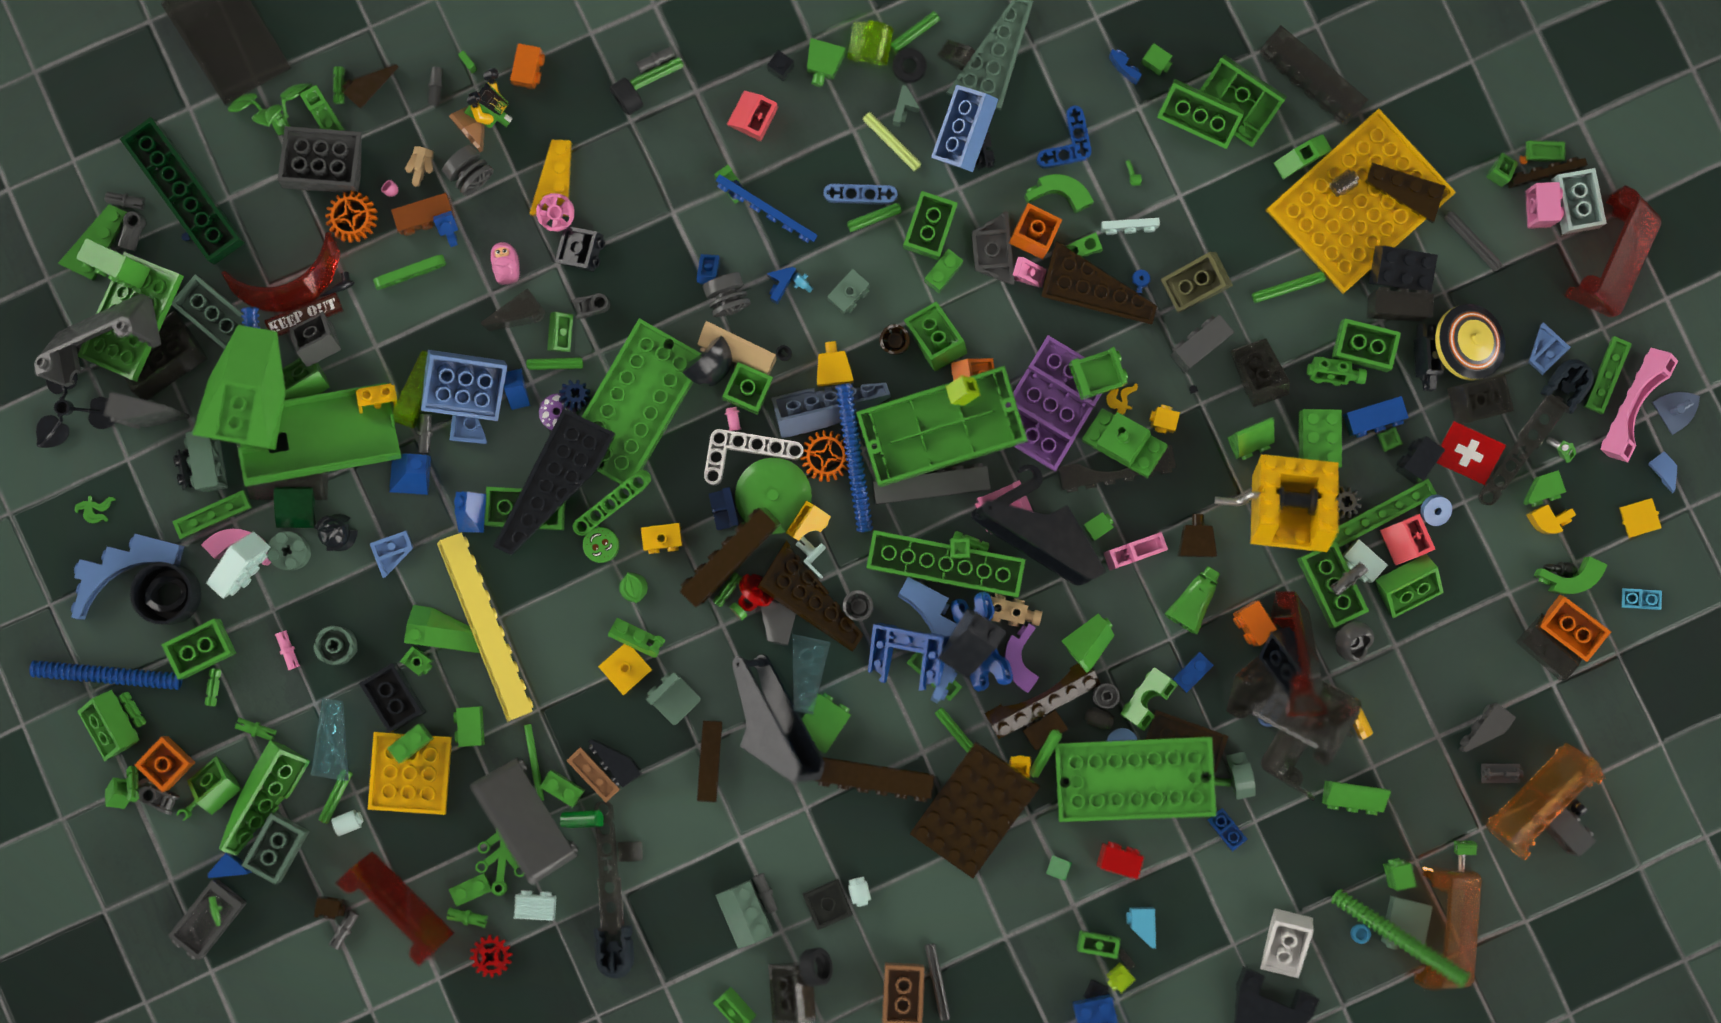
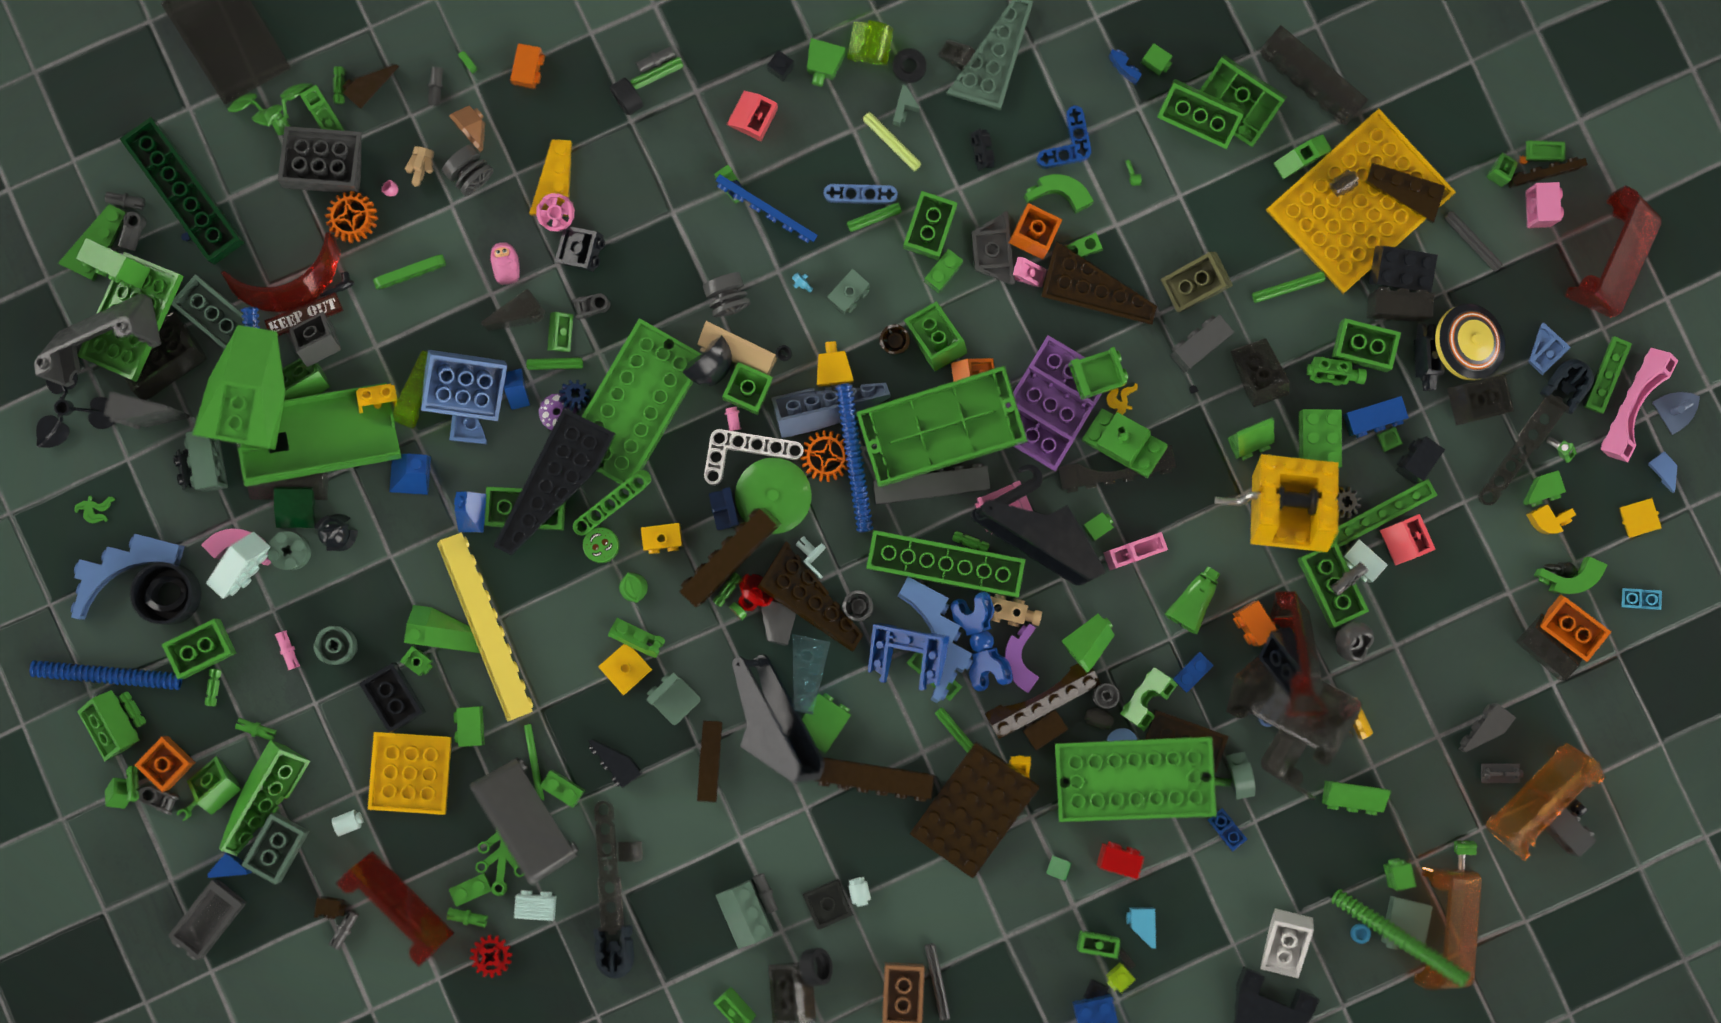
(212, 514): bright green plate -> none
(215, 910): bright green helmet -> none
(330, 744): clear light blue wing -> none
(333, 800): bright green axle -> none
(391, 551): medium blue wing -> none
(410, 743): bright green brick -> none
(421, 213): dark orange brick -> none
(425, 433): dark grey pin -> none
(447, 225): blue plate -> none
(488, 104): torso -> none
(582, 819): green brick -> none
(593, 774): medium nougat plate -> none
(708, 268): blue slope -> none
(783, 278): blue slope -> none
(808, 519): yellow arch -> none
(915, 31): bright green axle -> none
(959, 547): bright green tile -> none
(962, 390): lime brick -> none
(964, 128): medium blue brick -> none
(971, 643): black slope -> none
(1045, 753): bright green axle -> none
(1129, 226): light aqua plate -> none
(1141, 283): blue piece -> none
(1164, 419): yellow brick -> none
(1197, 539): dark brown torso -> none
(1410, 585): bright green slope -> none
(1442, 515): medium blue piece -> none
(1470, 452): red sticker -> none
(1580, 201): light aqua brick -> none

